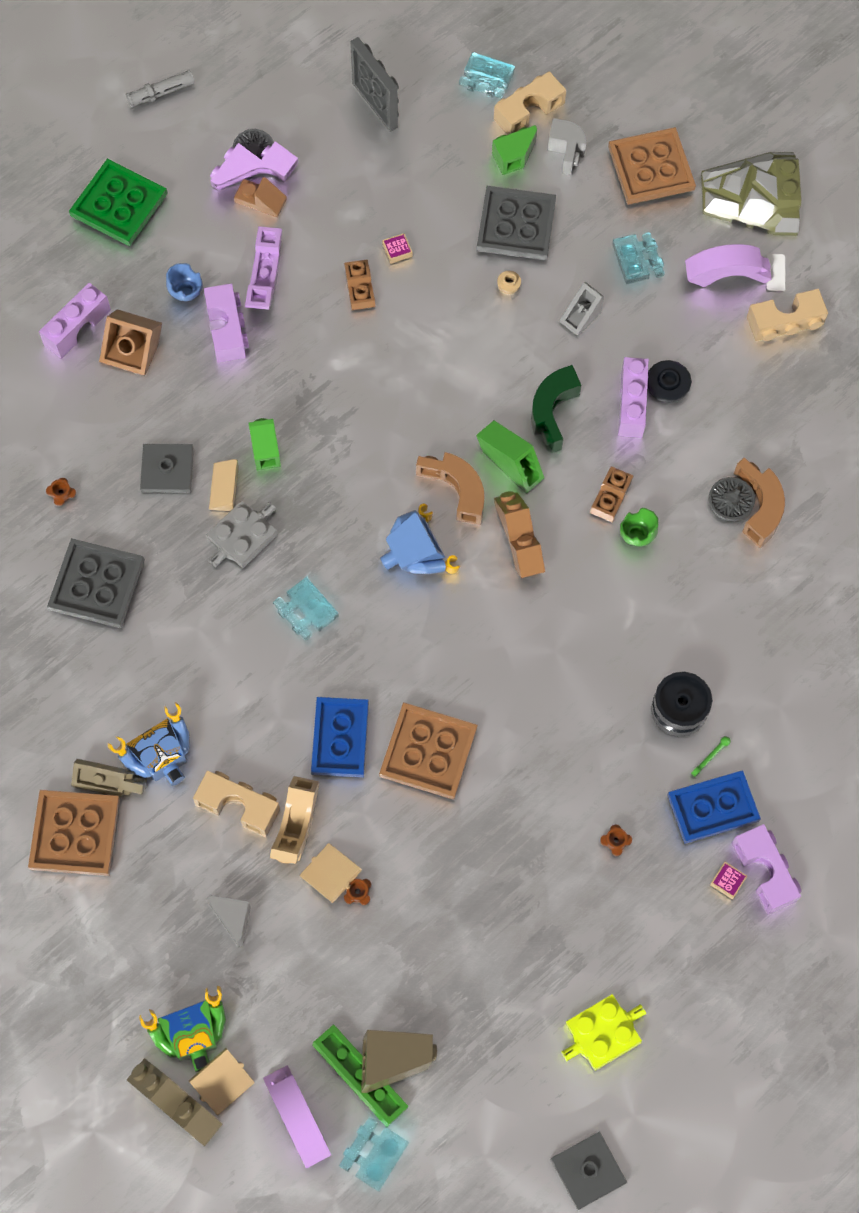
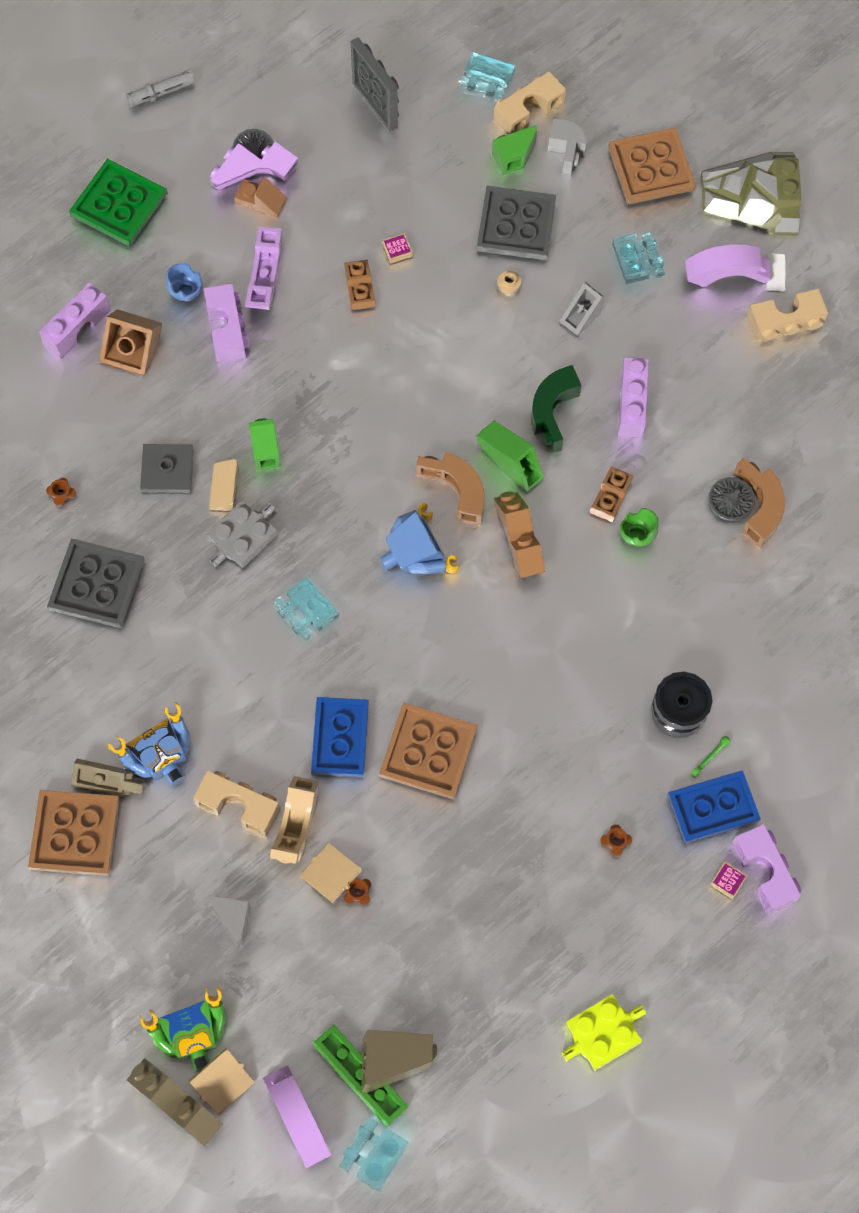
(588, 1170): dark grey plate -> none
(668, 381): black wheel -> none

